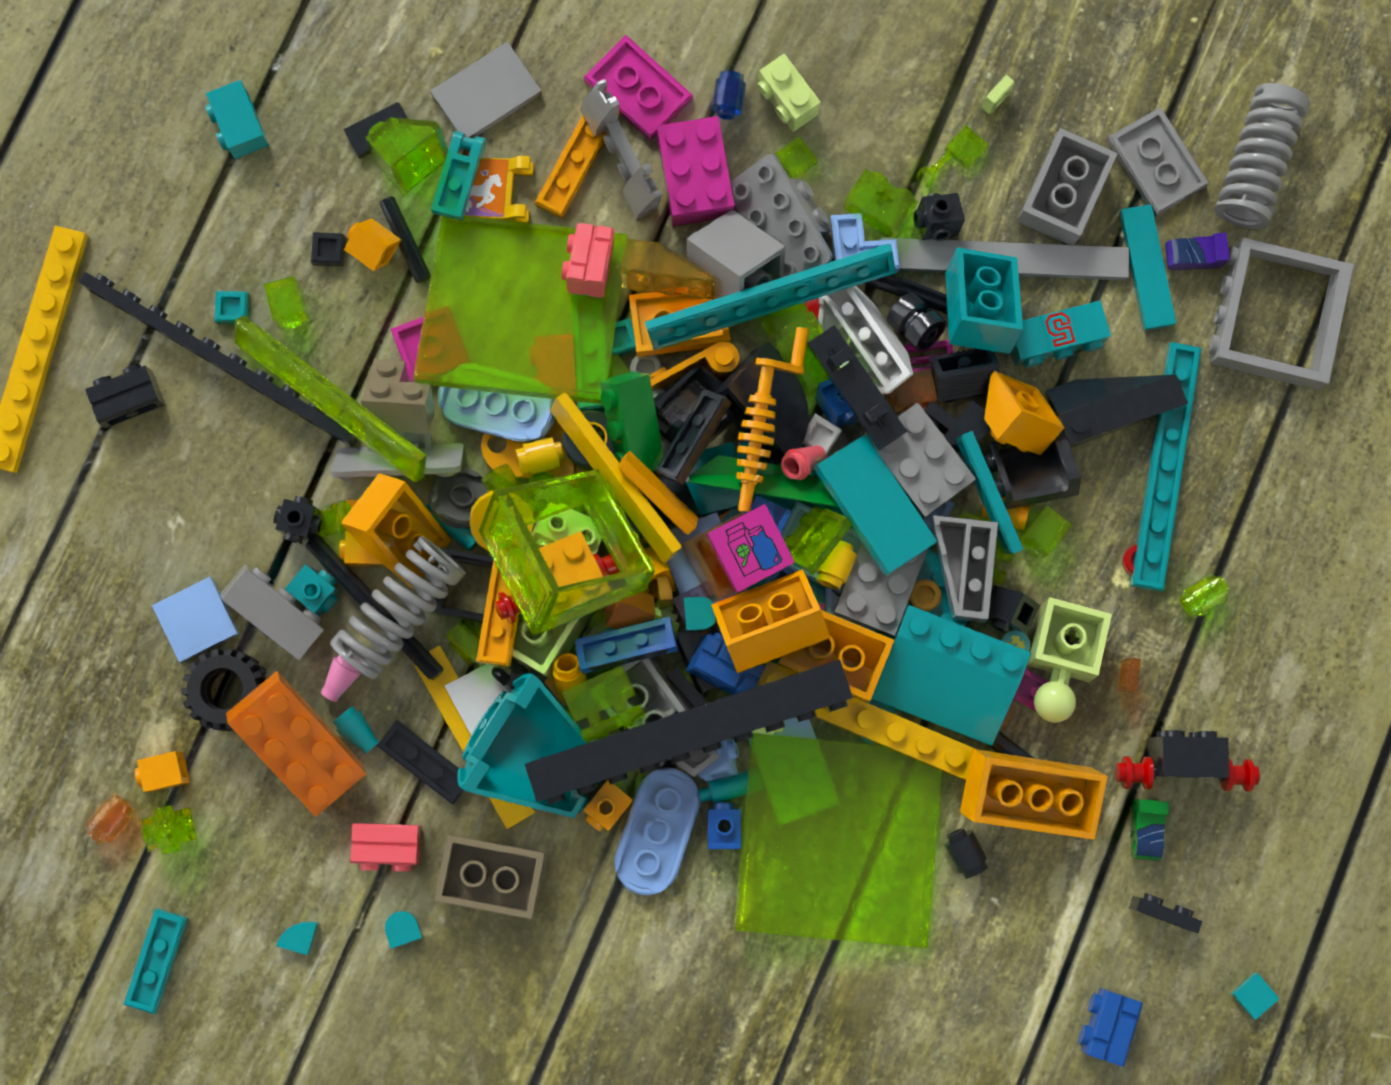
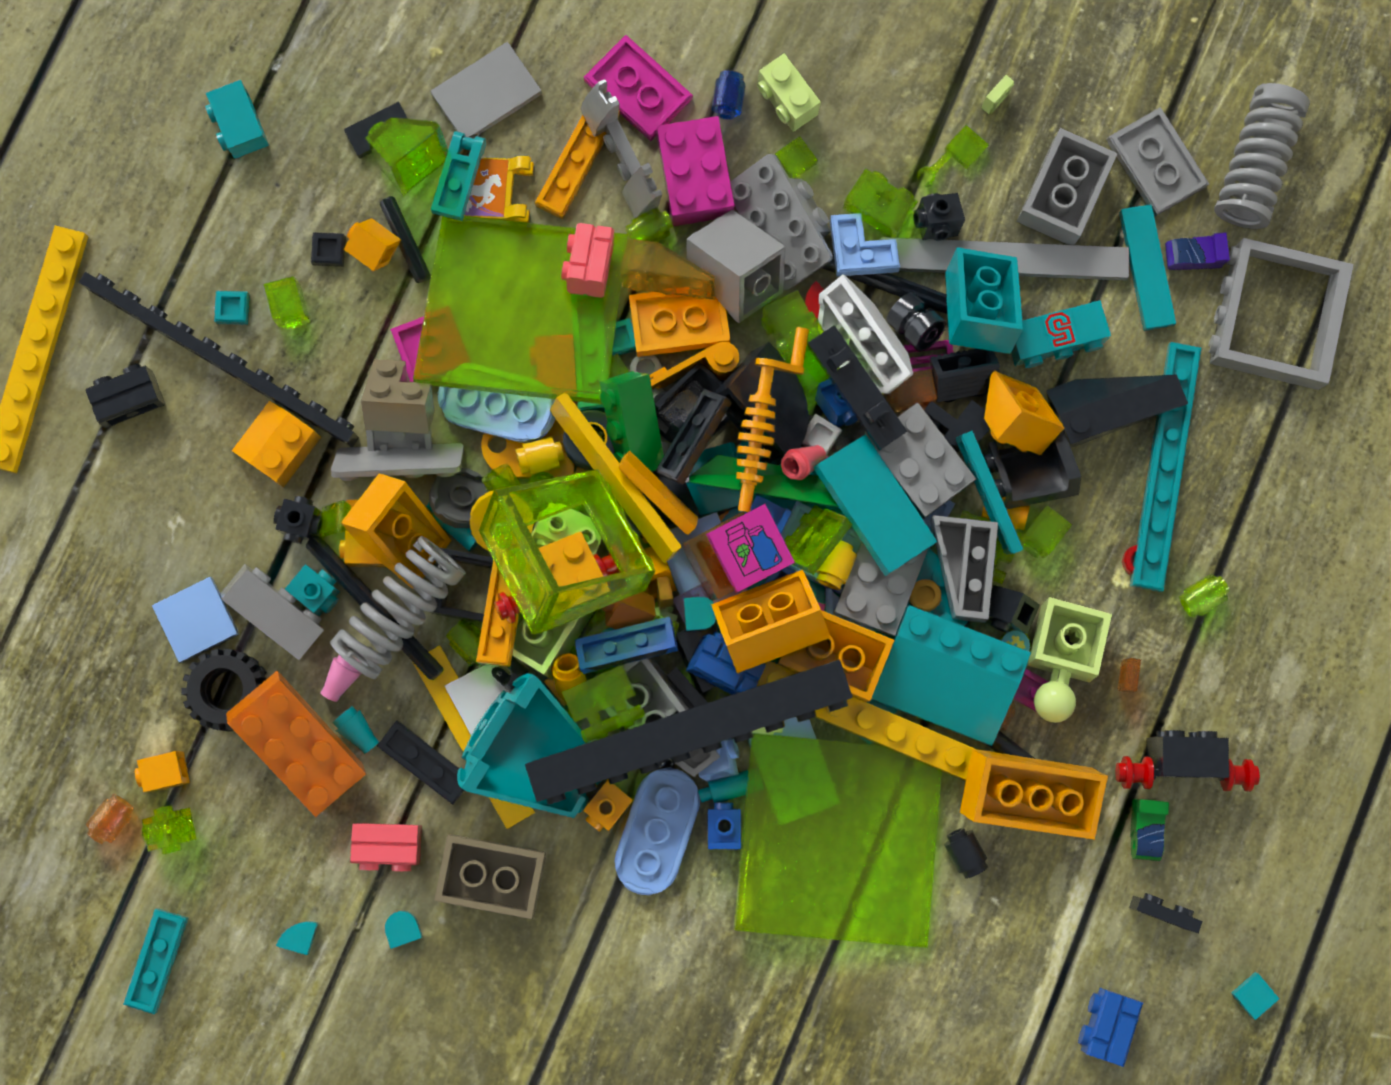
(276, 443): none -> light orange slope
(330, 399): clear neon green tile -> none
(650, 226): none -> clear neon green brick
(771, 297): teal tile -> none

